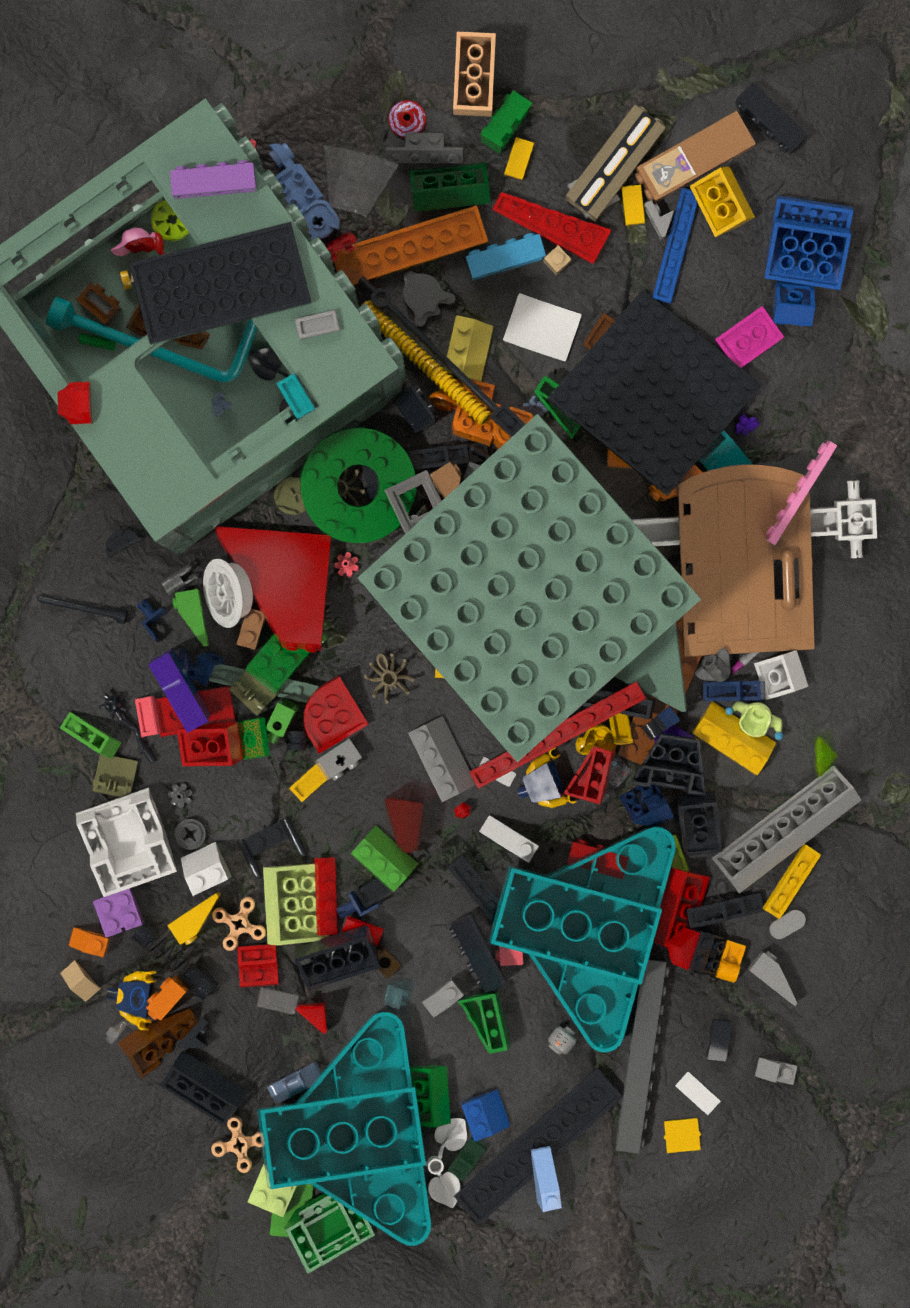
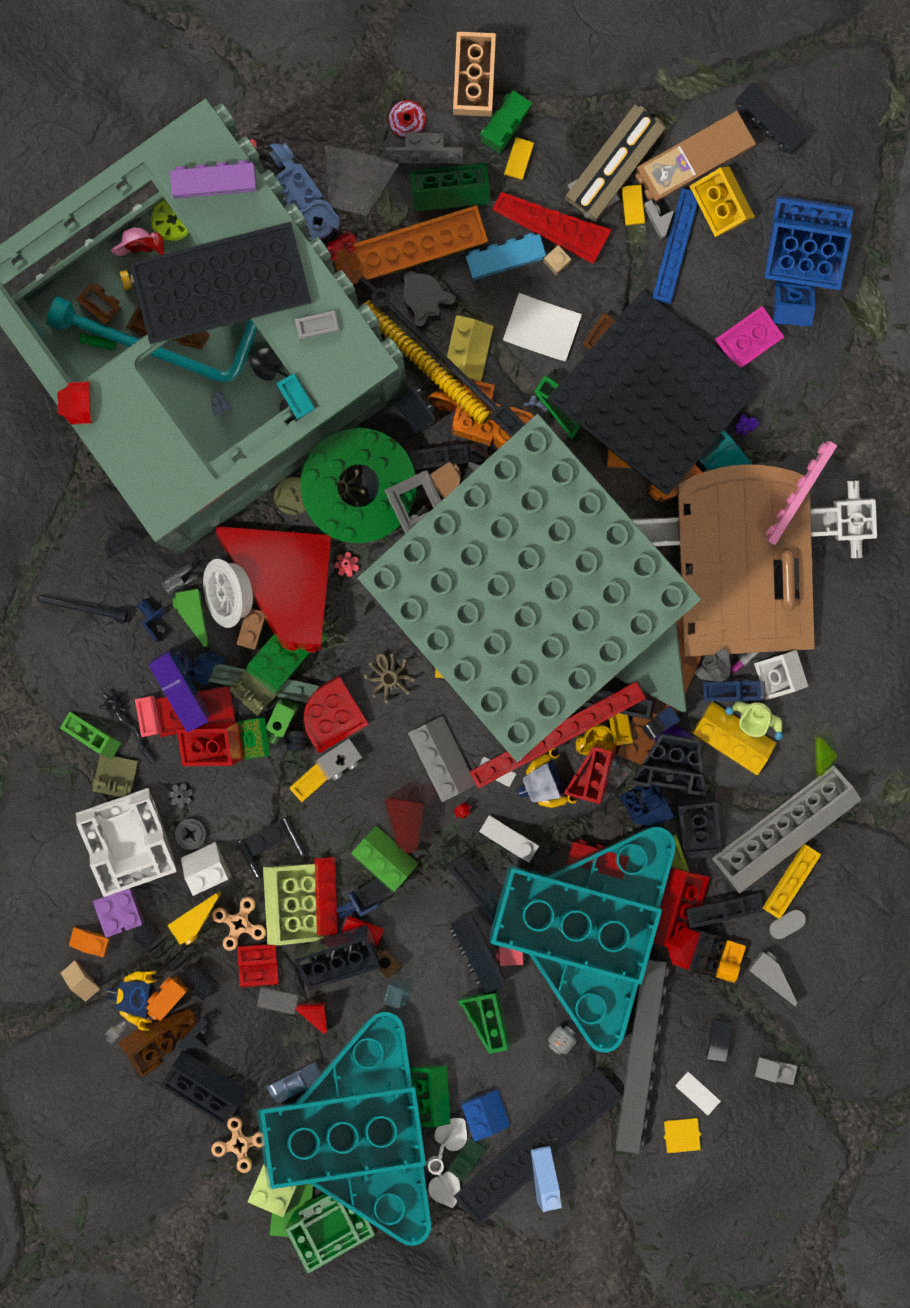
(443, 998): light grey slope -> none

